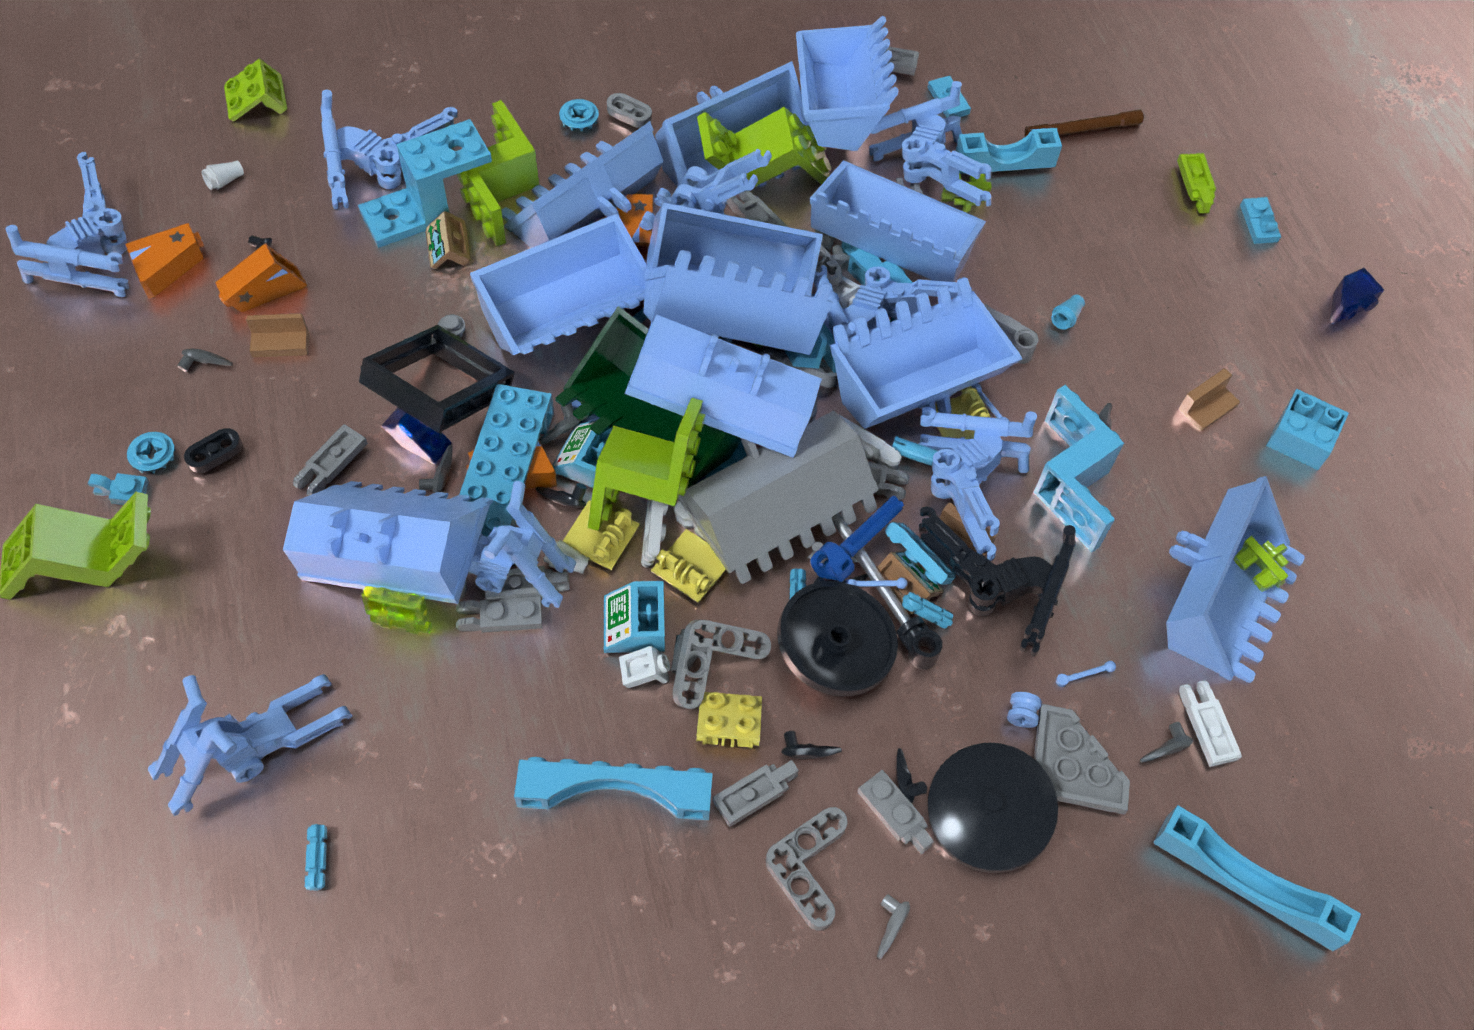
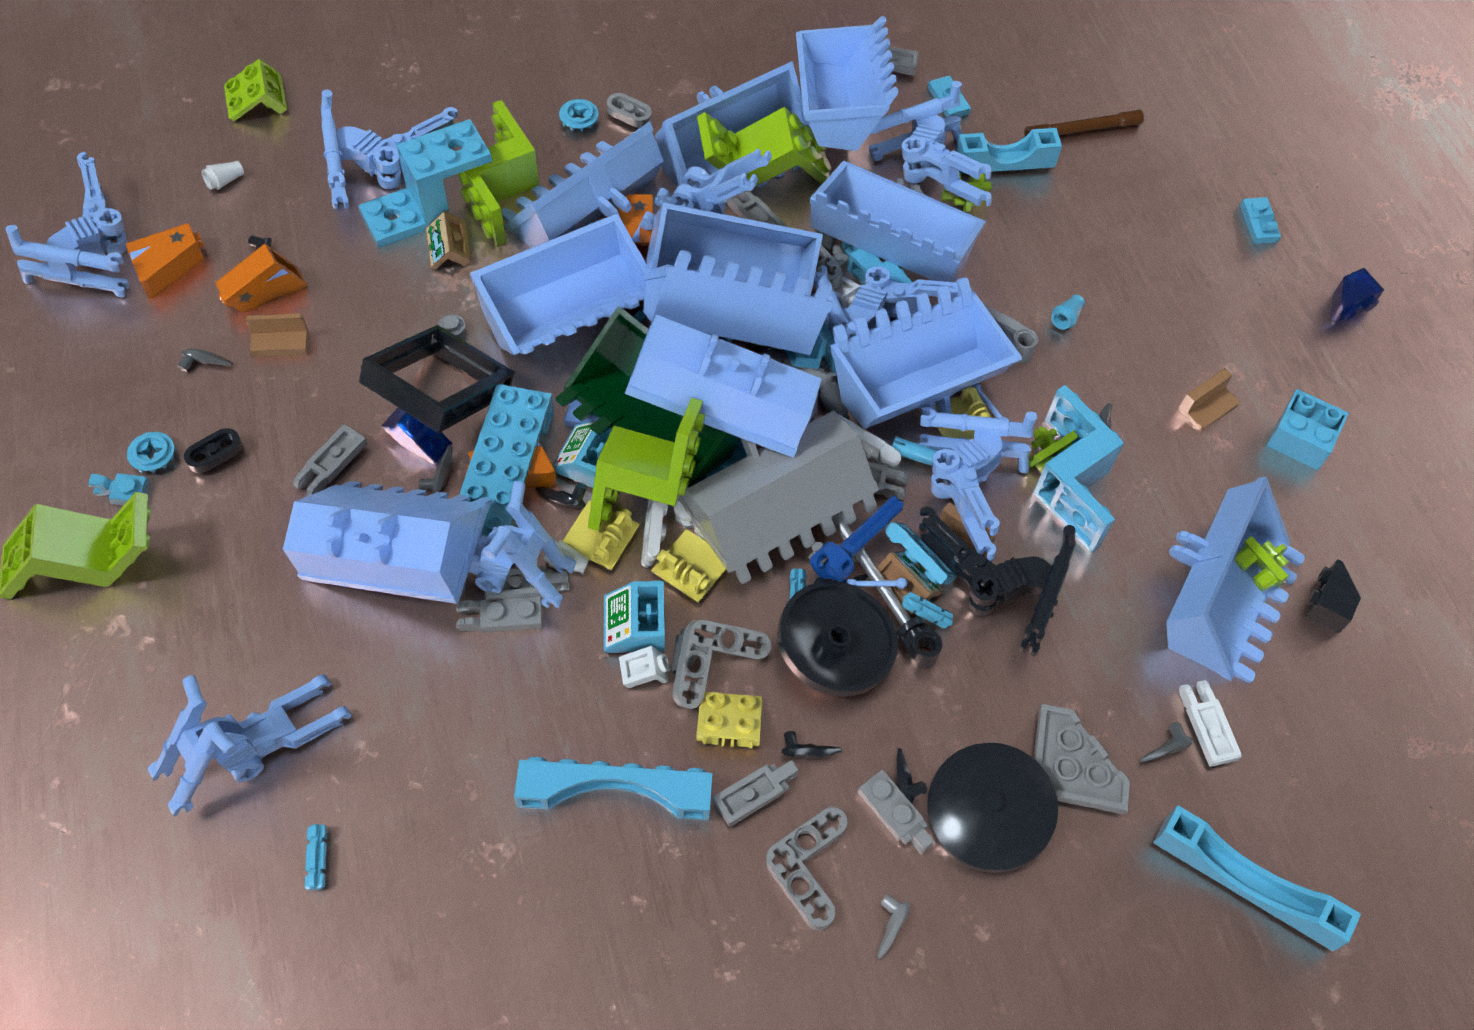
(396, 609): clear neon green plate -> none
(562, 427): dark grey bar -> none
(830, 399): none -> dark grey cone
(1024, 709): light blue wheel -> none
(1045, 439): none -> lime hips
(1062, 679): light blue hinge -> none
(1197, 180): lime hinge -> none
(1335, 599): none -> black slope

